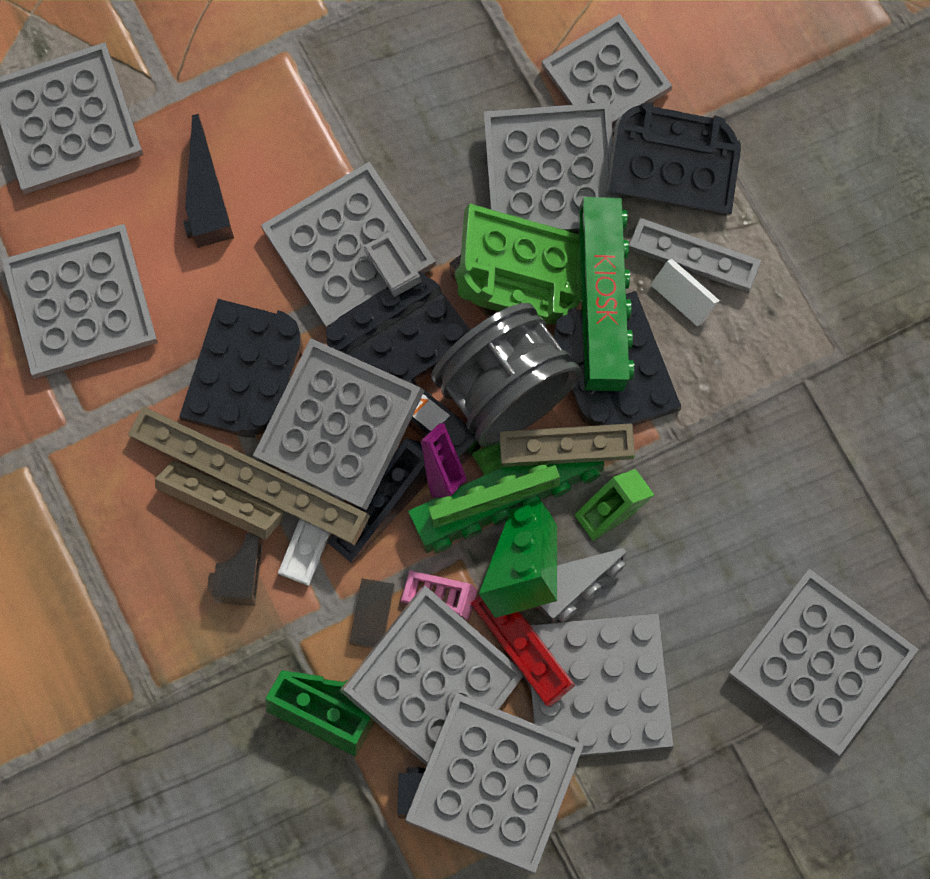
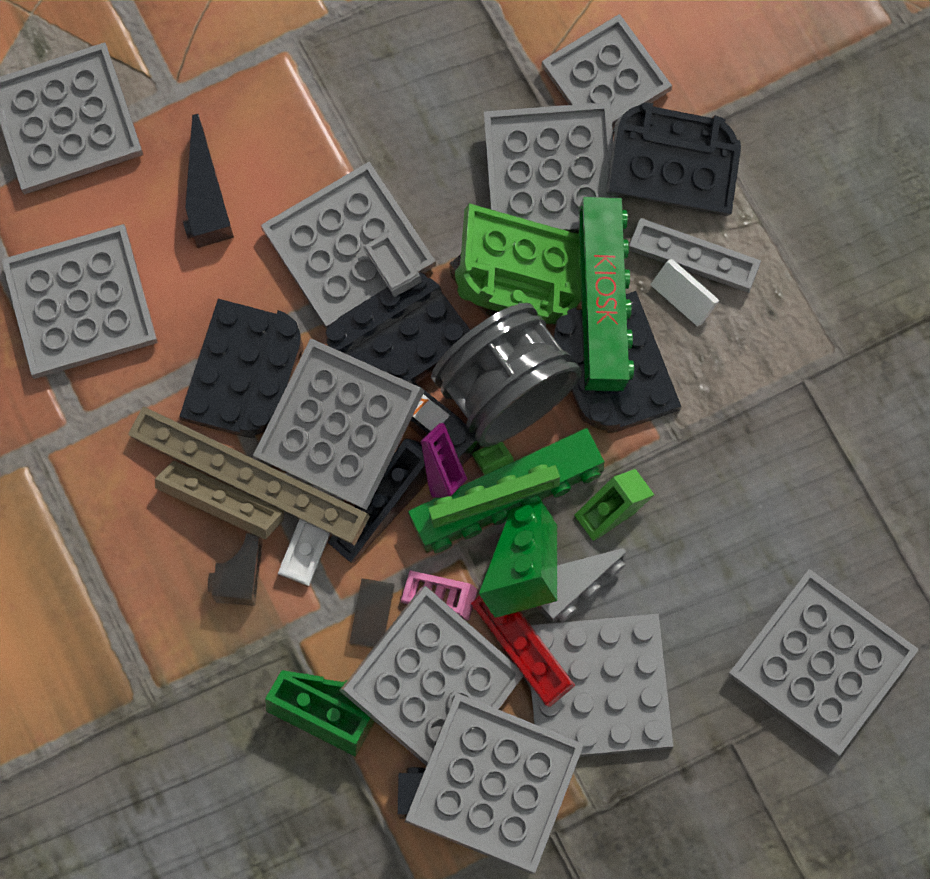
(567, 445): dark tan plate -> none

